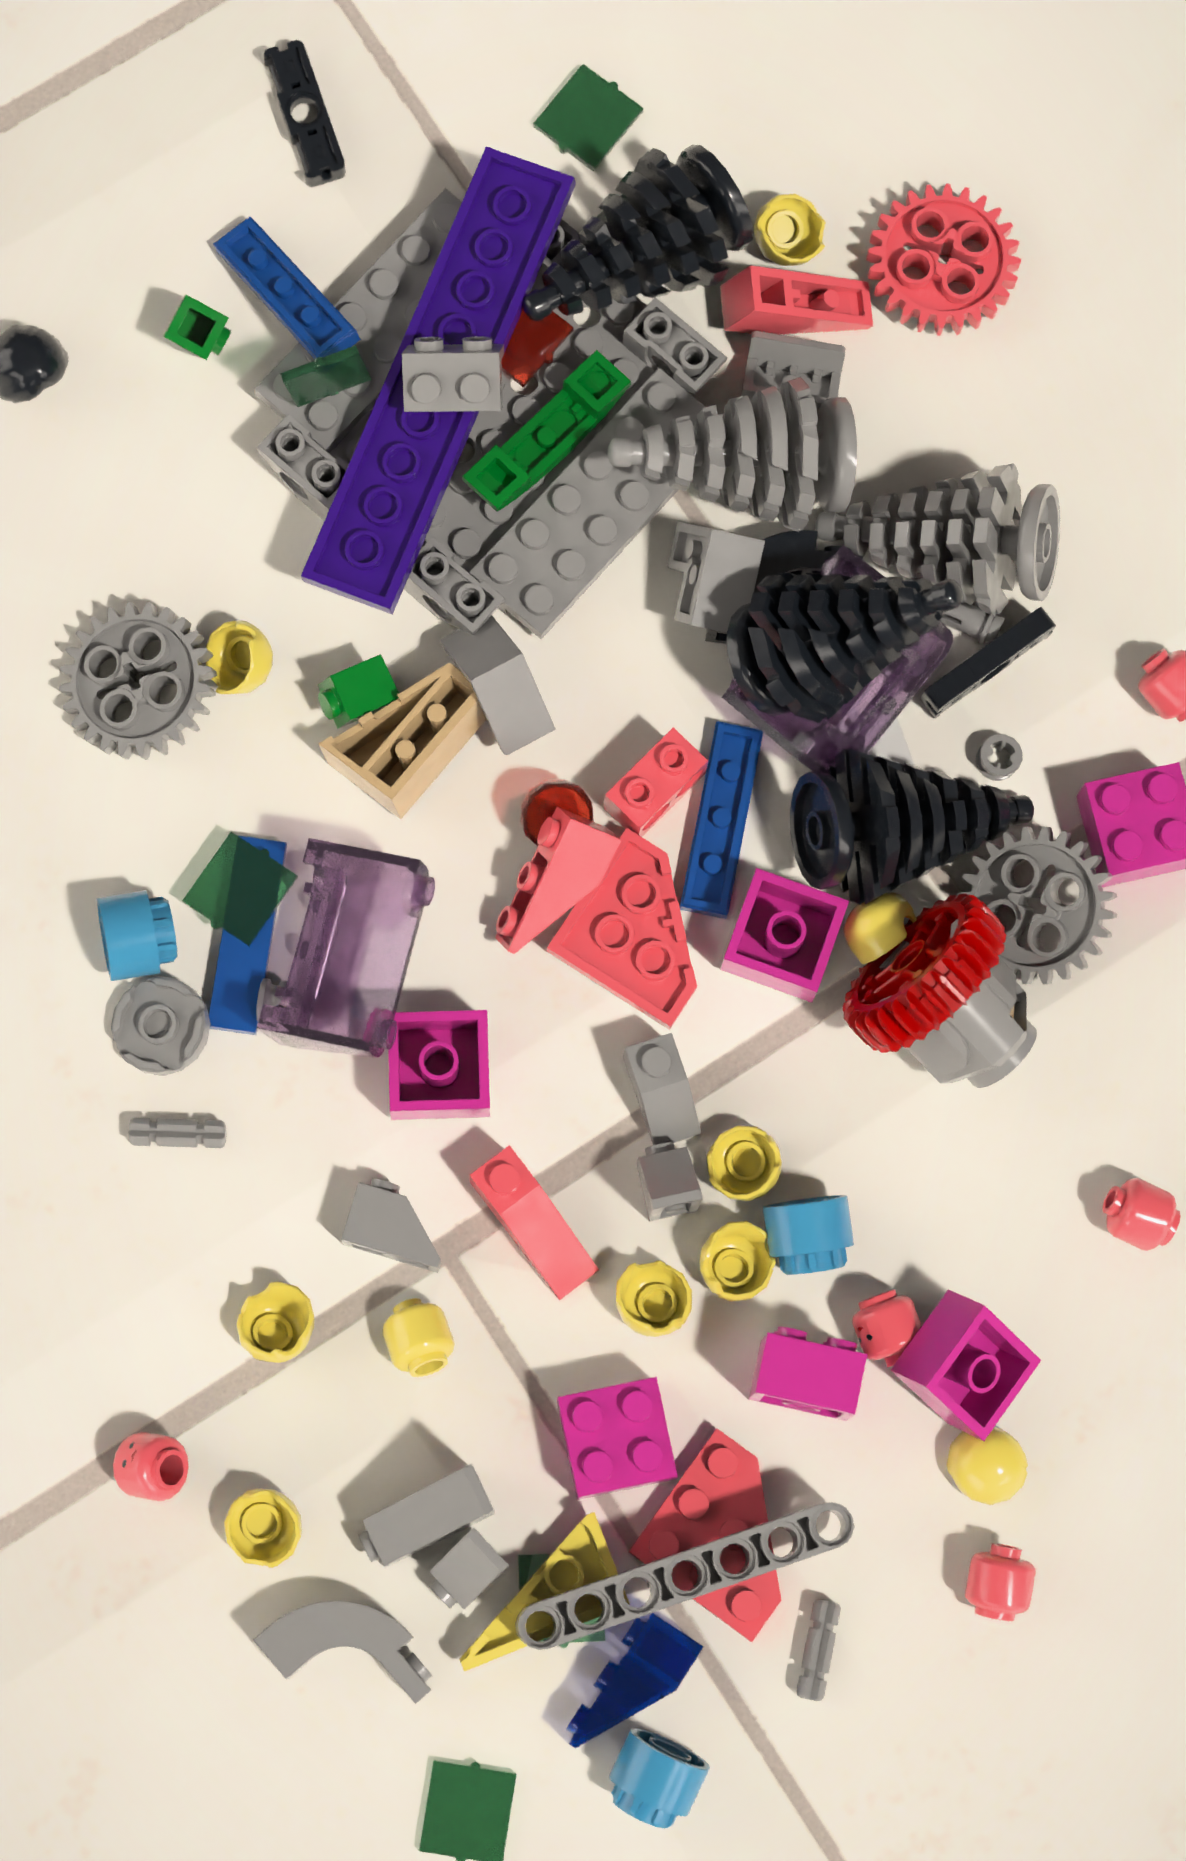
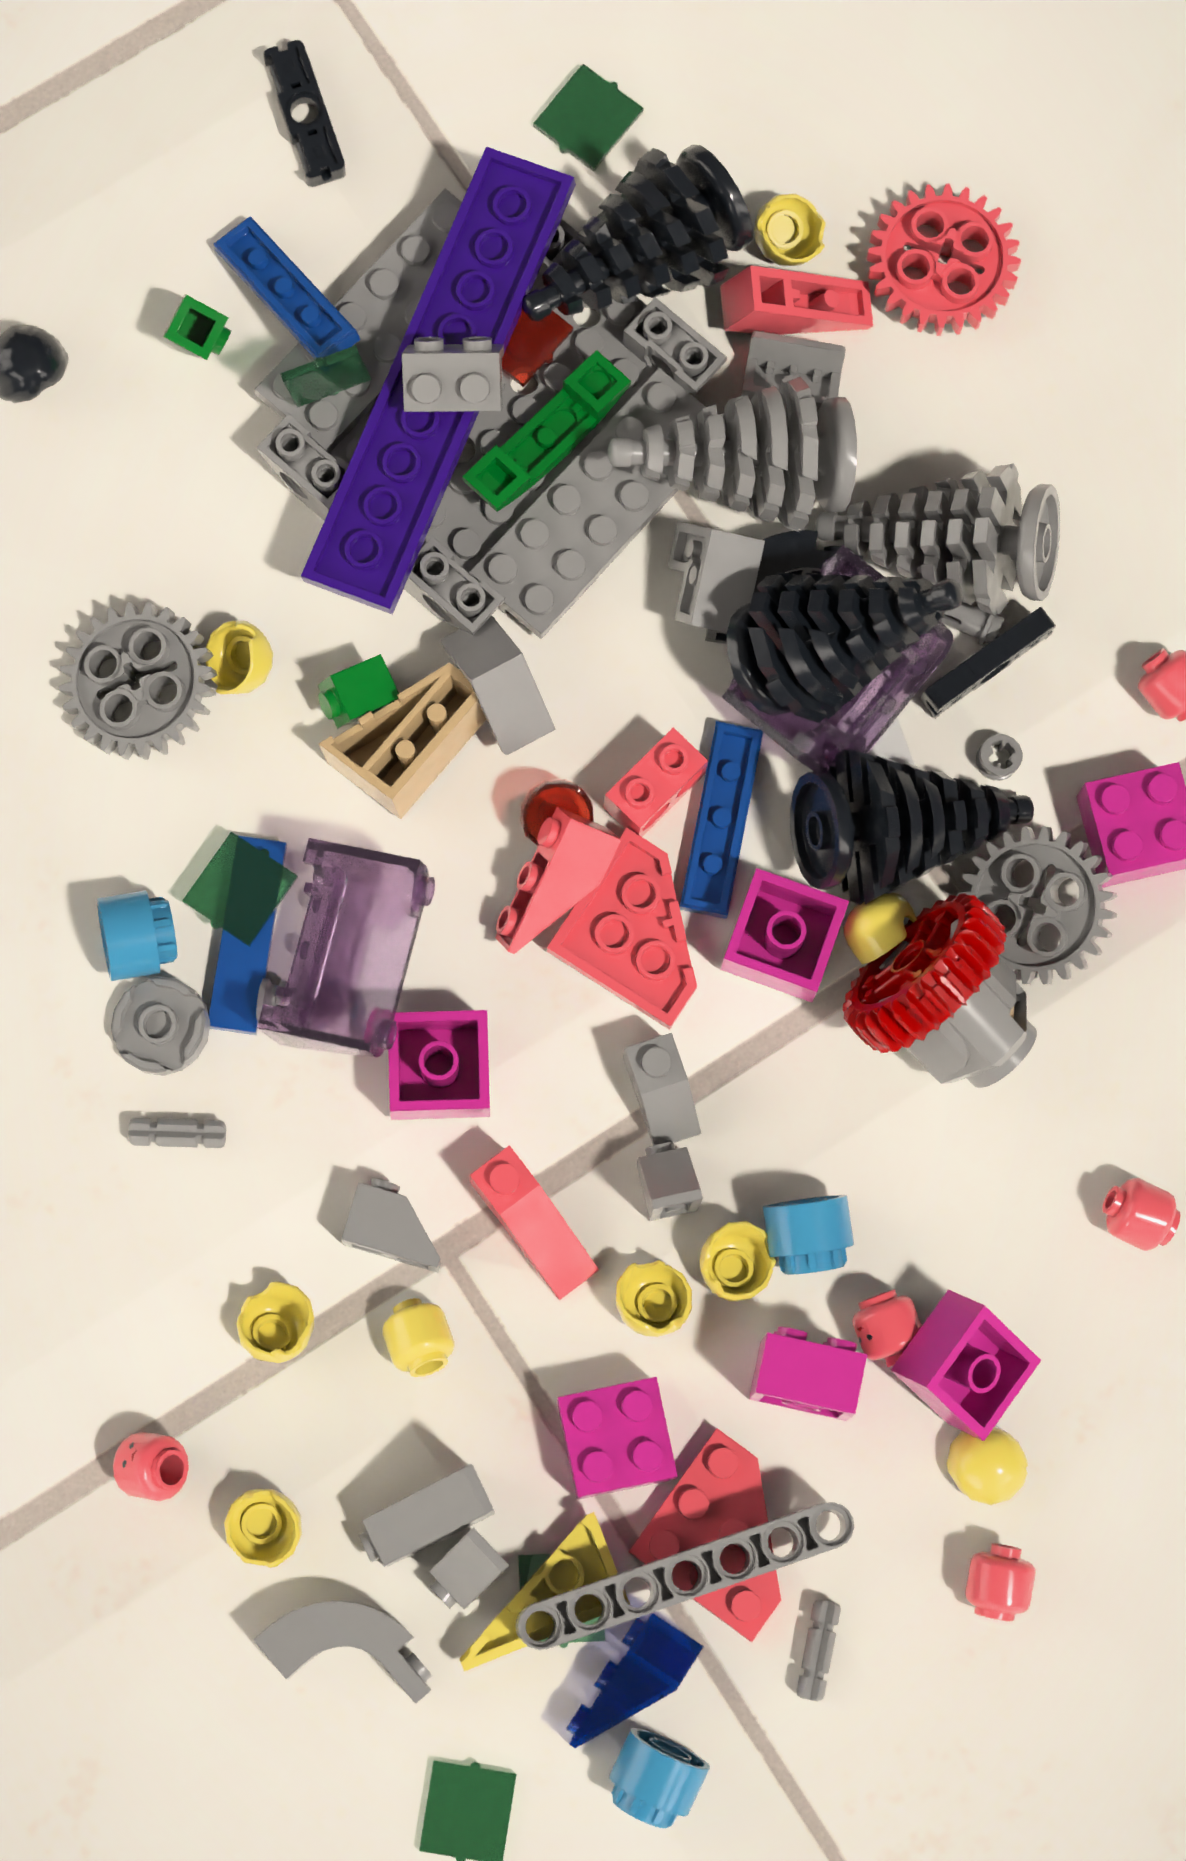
(744, 1163): light yellow hair -> none

